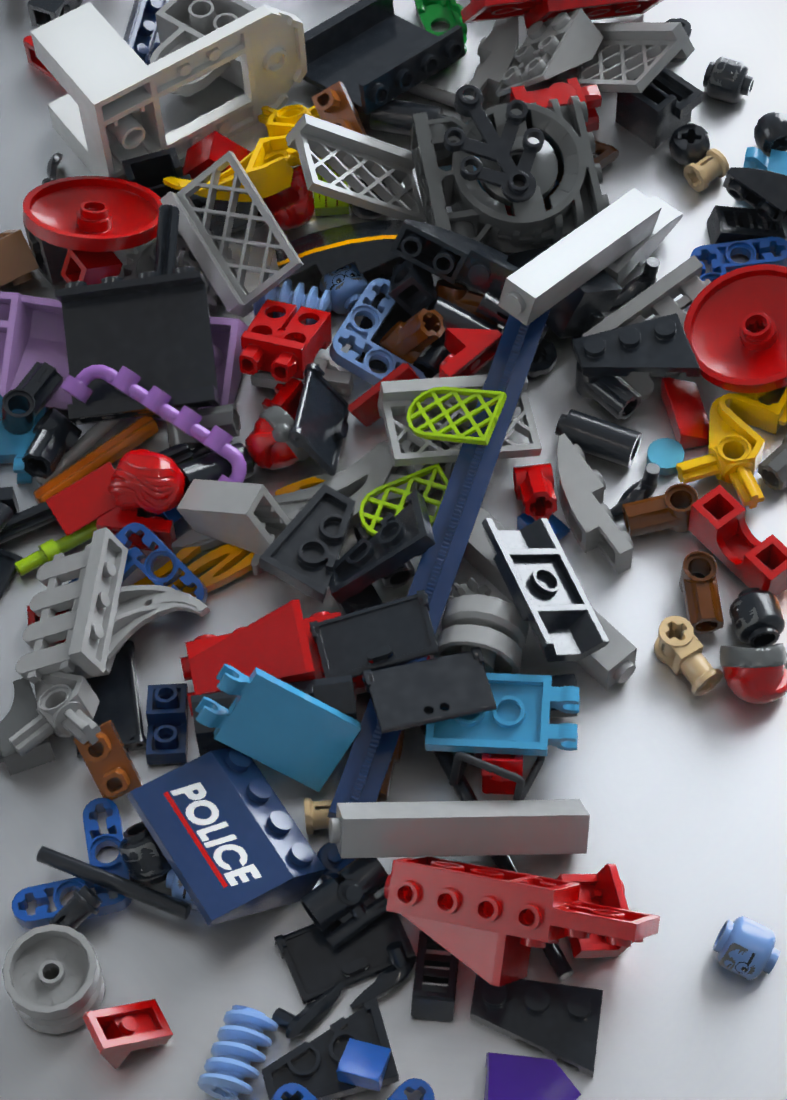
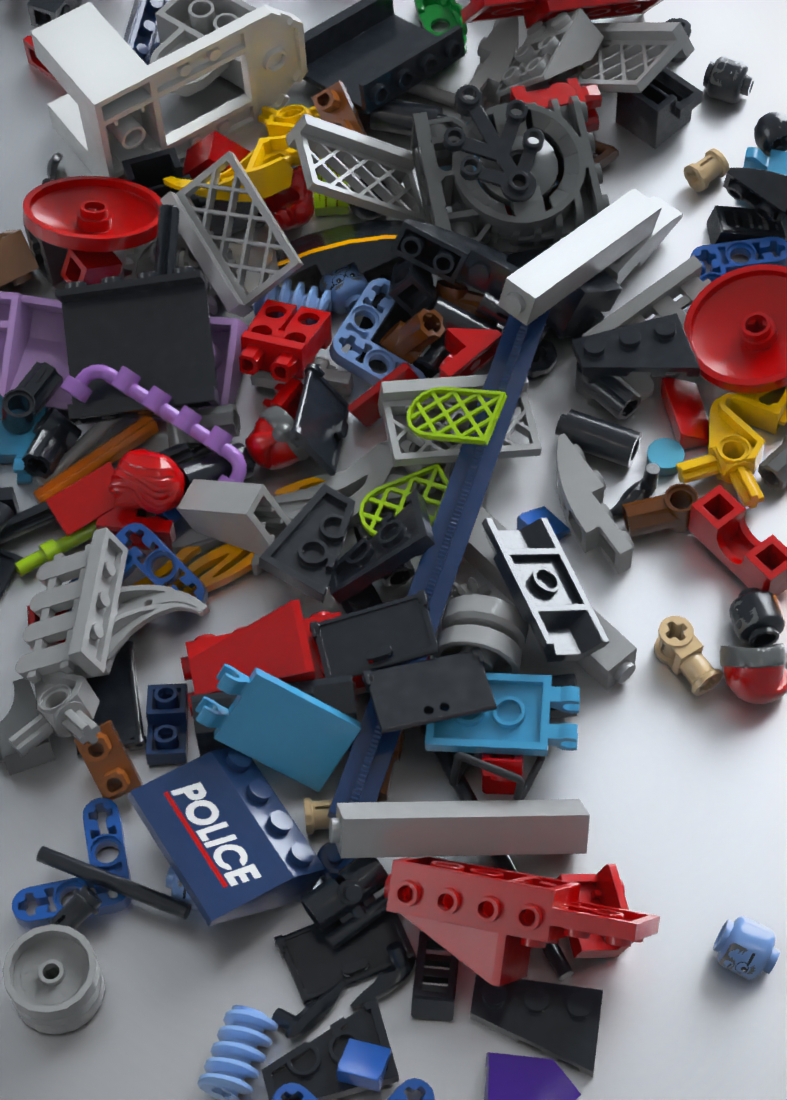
(127, 1029): red slope -> none
(143, 855): black head -> none
(535, 489): red piece -> none
(639, 283): black bar -> none
(689, 144): black piece -> none
(701, 594): reddish brown piece -> none

